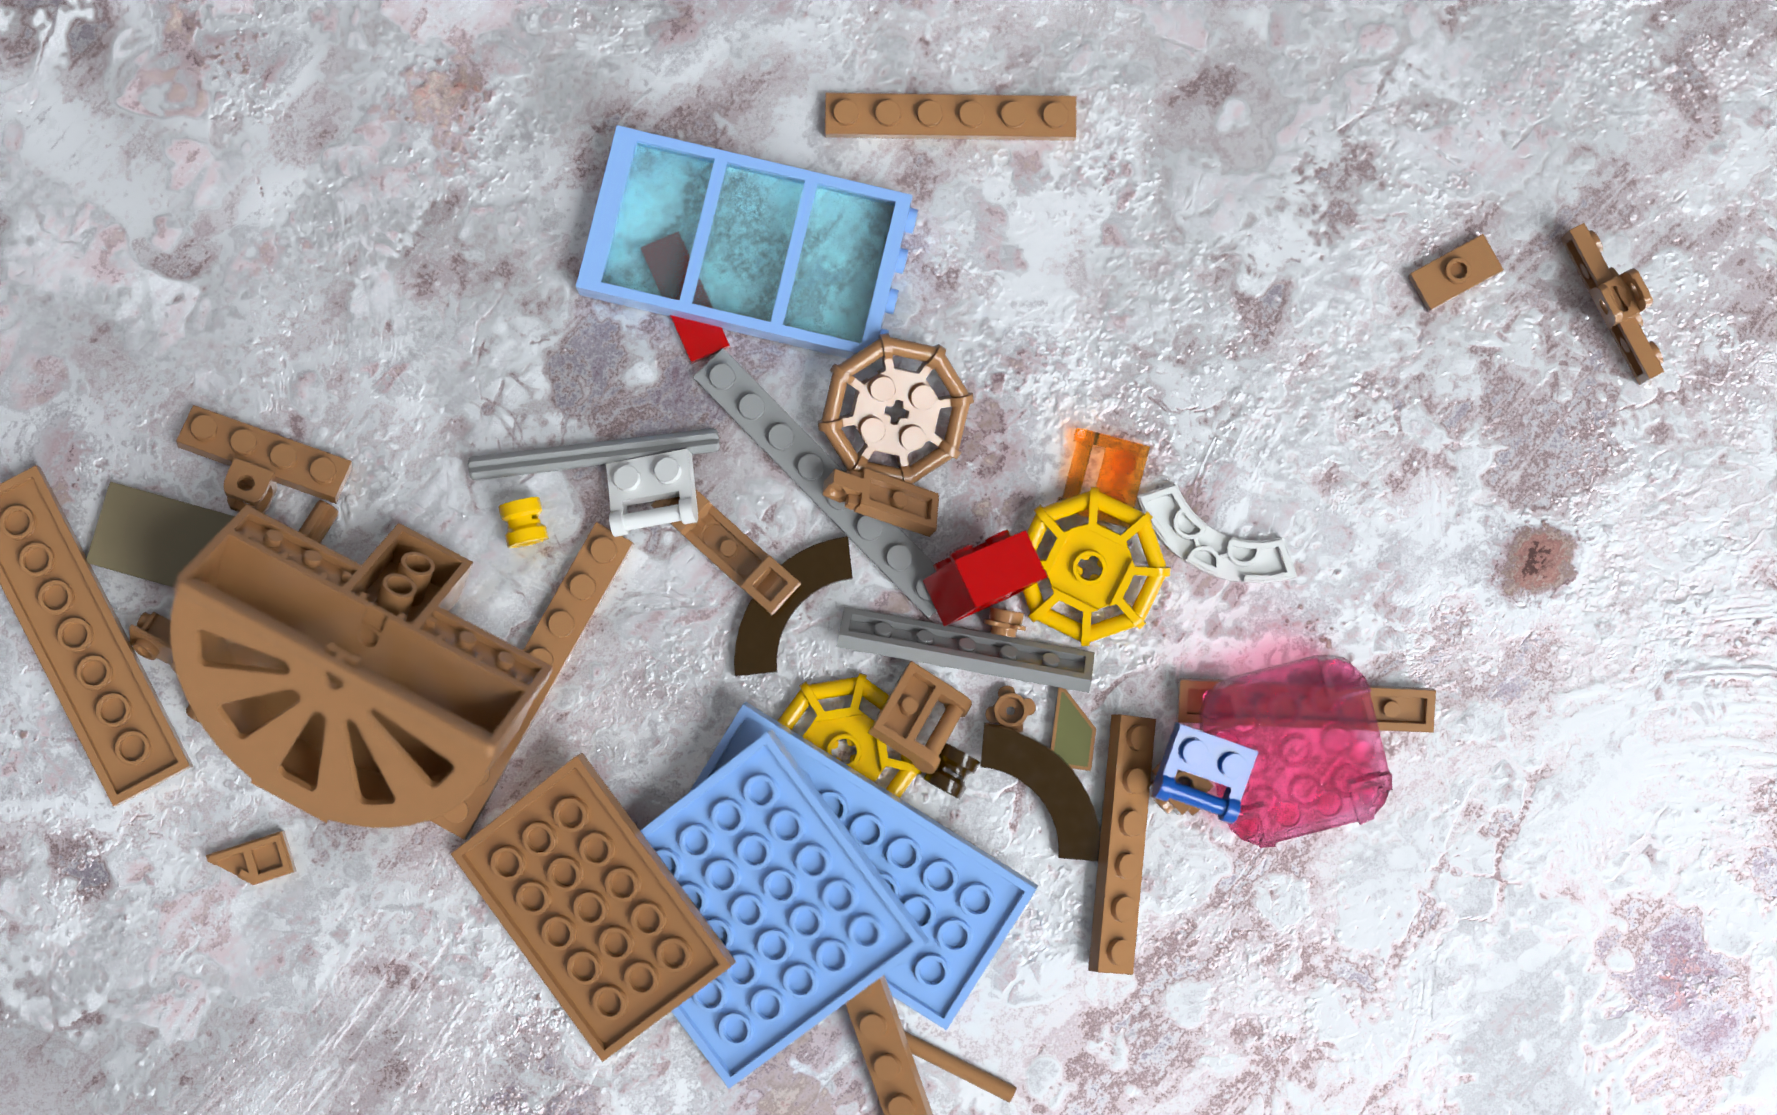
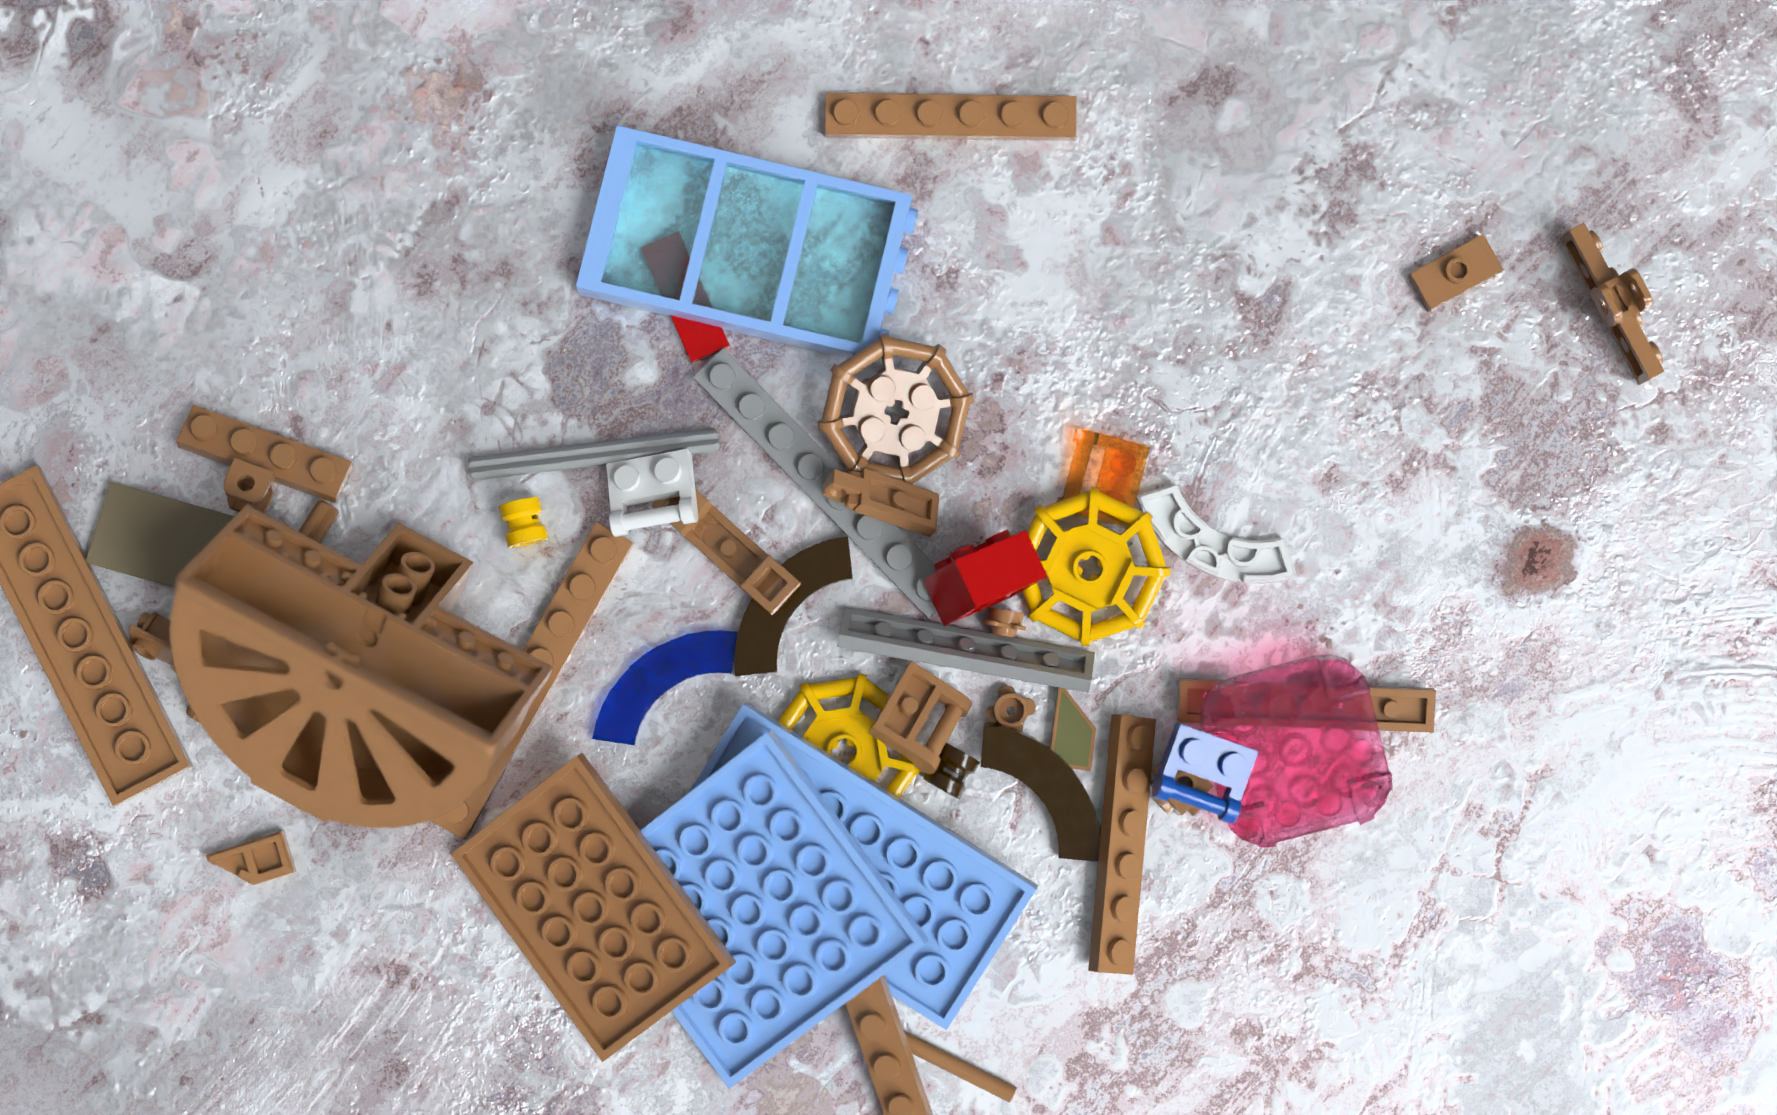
(656, 674): none -> clear blue tile

